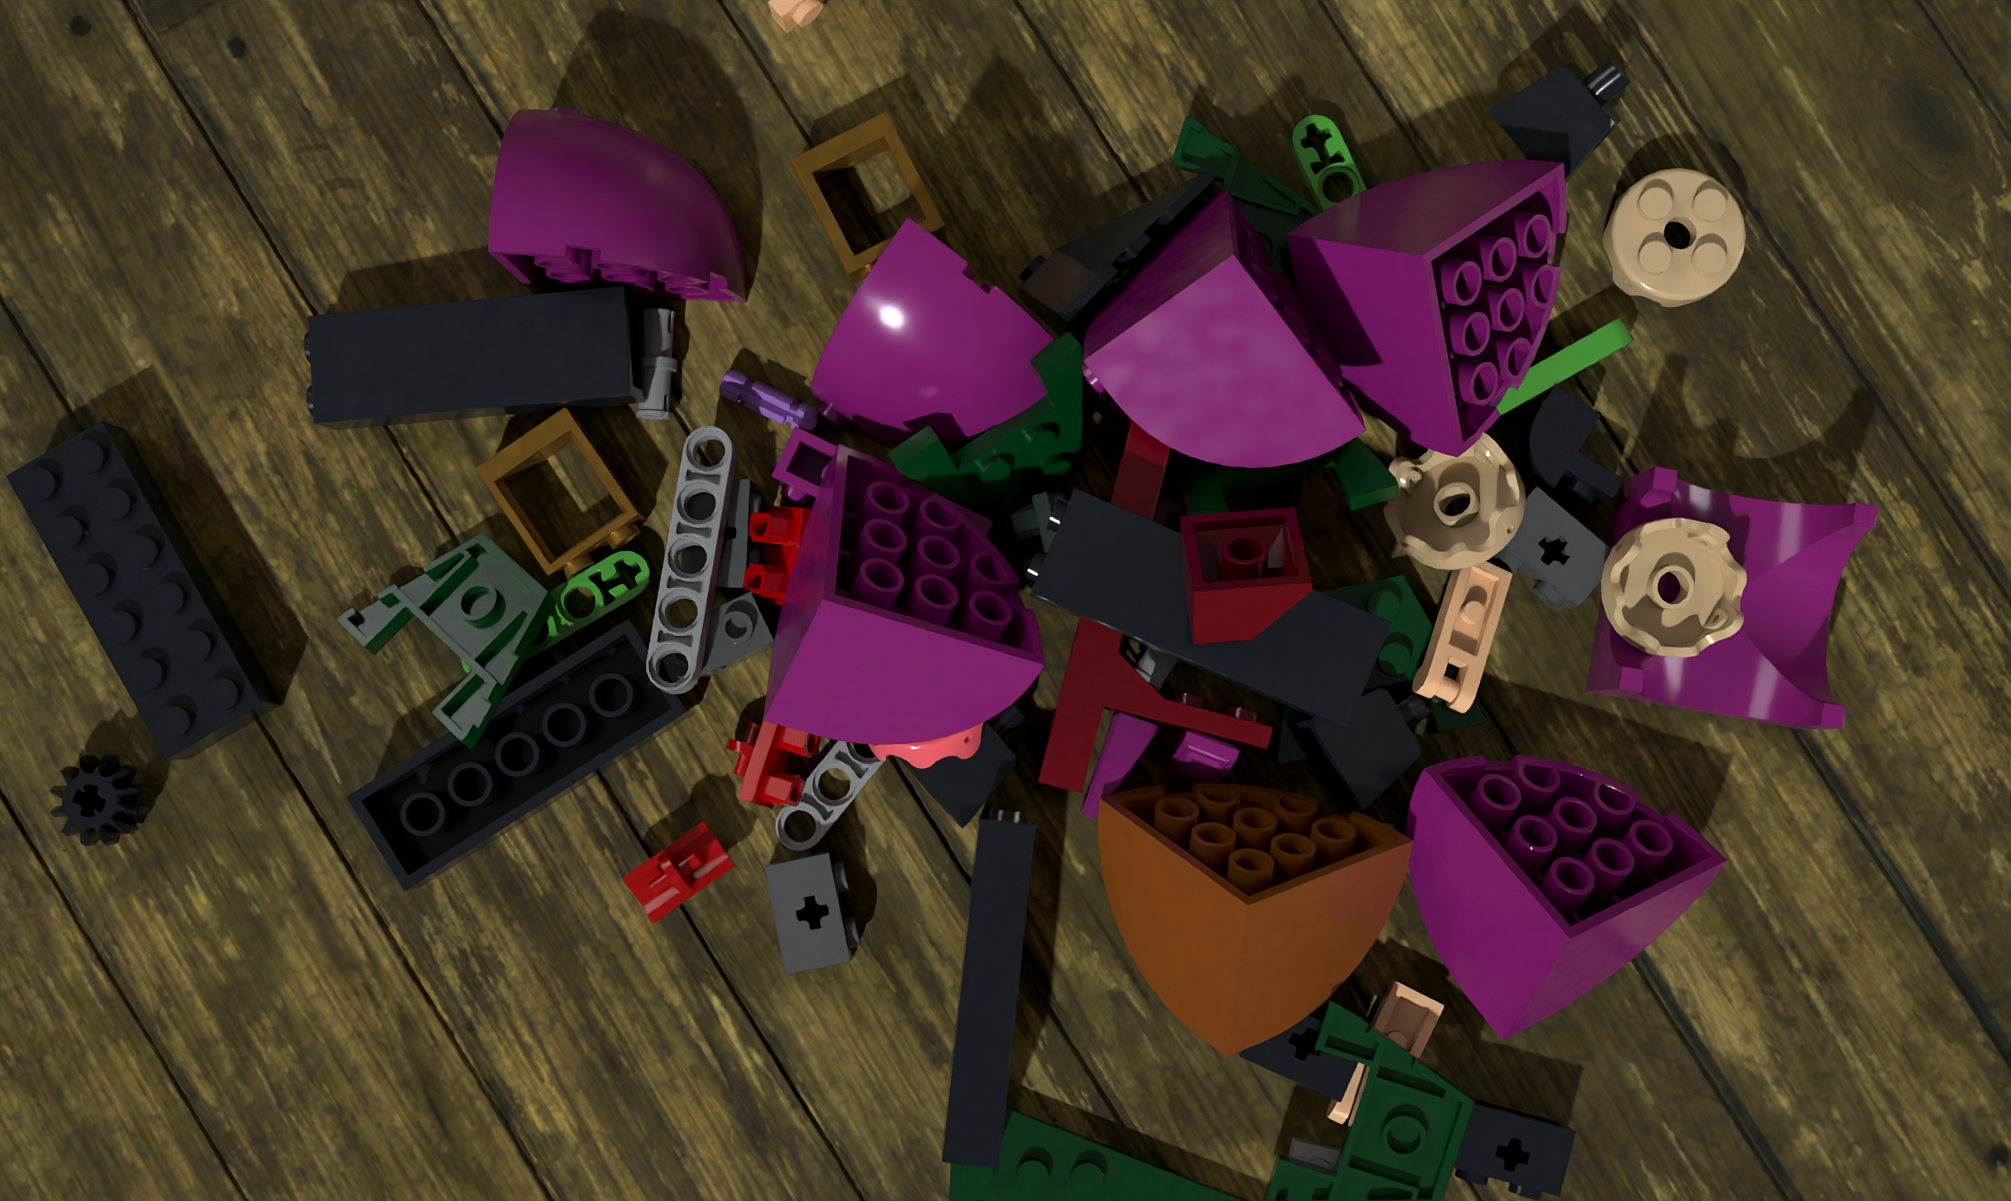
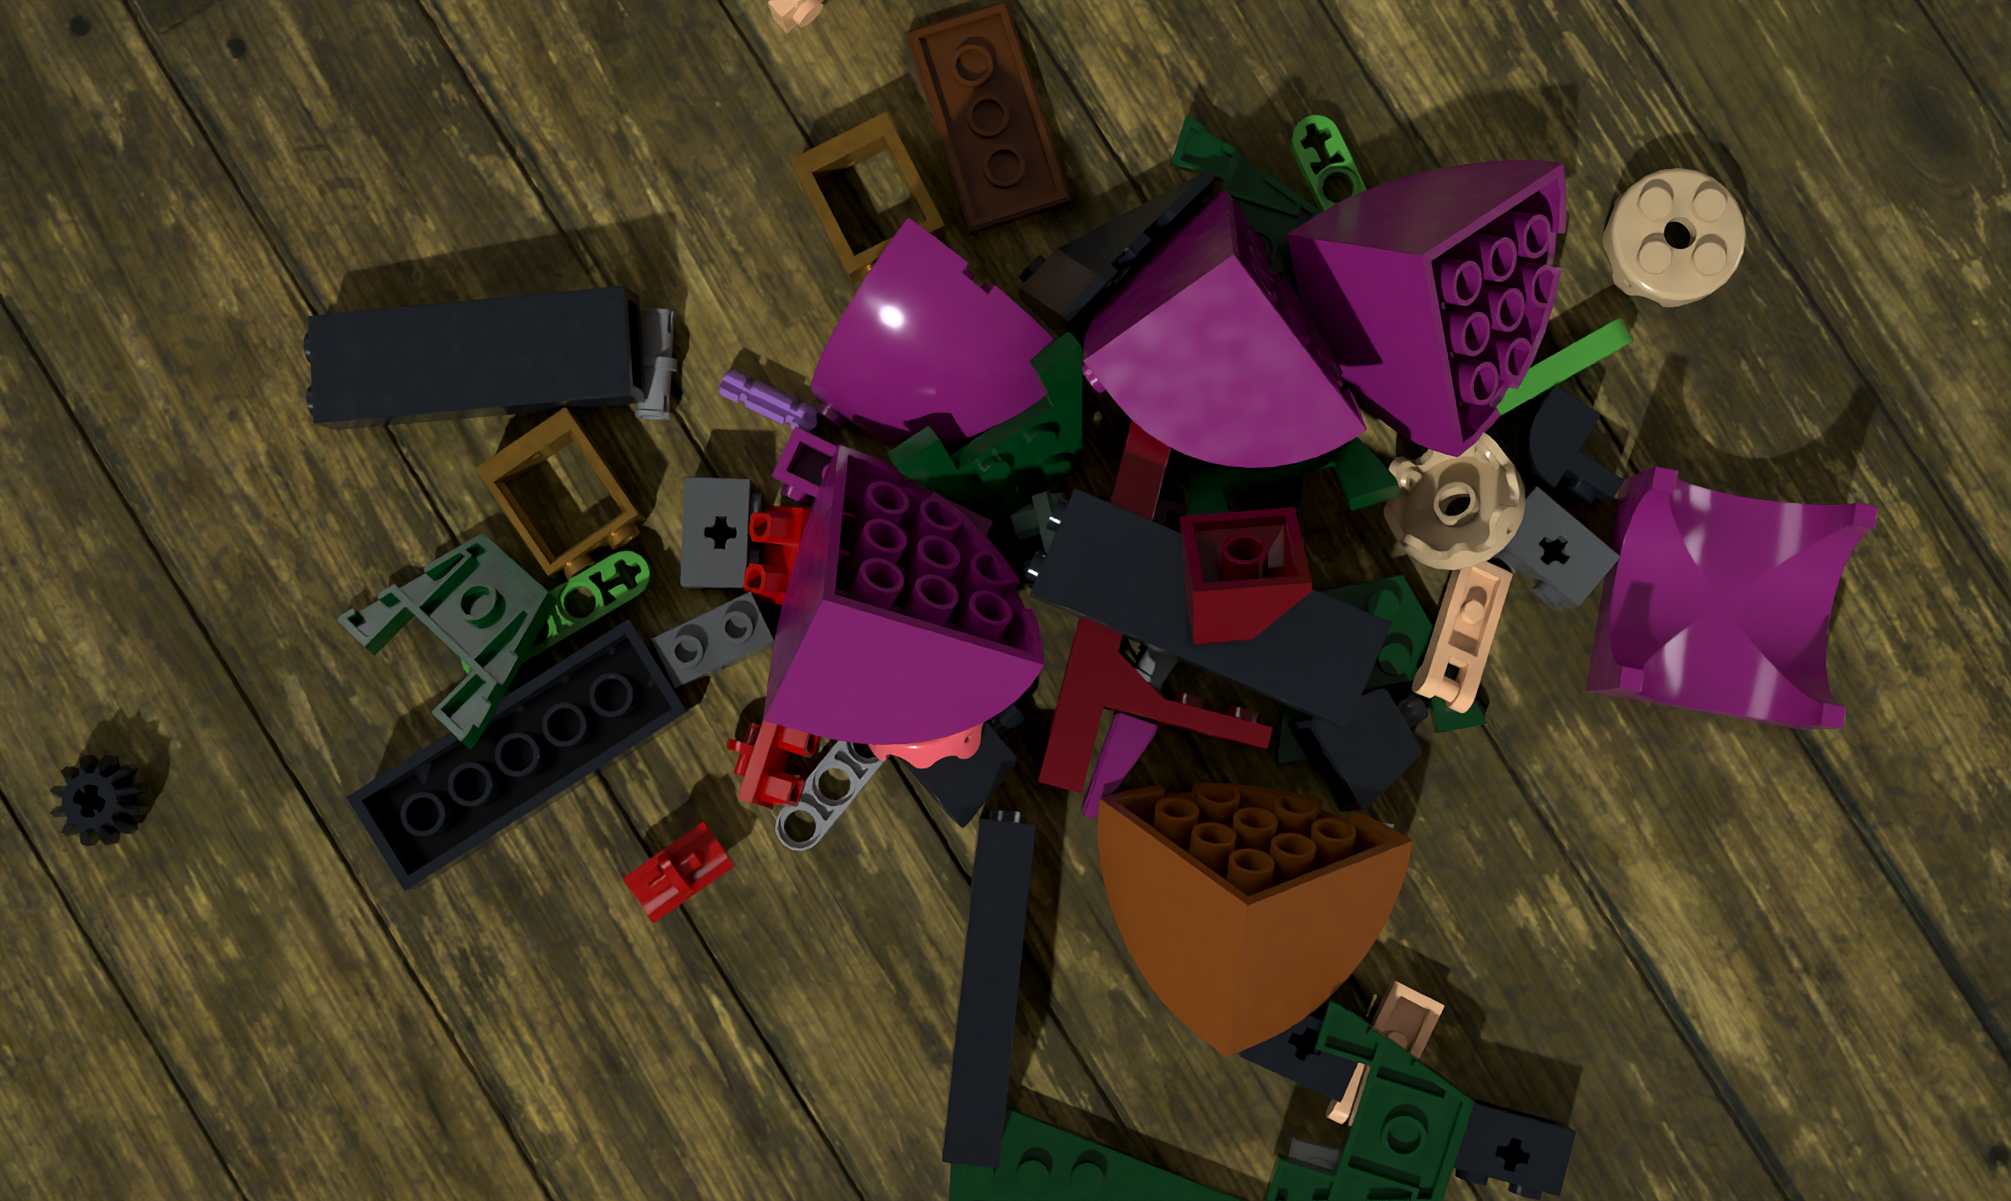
(144, 590): black brick -> none
(608, 208): magenta brick -> none
(701, 585): light grey beam -> none
(800, 941): dark grey brick -> none
(988, 117): none -> reddish brown tile
(1201, 757): magenta slope -> none
(1544, 879): magenta brick -> none
(1564, 114): black torso -> none
(1708, 581): tan plate -> none

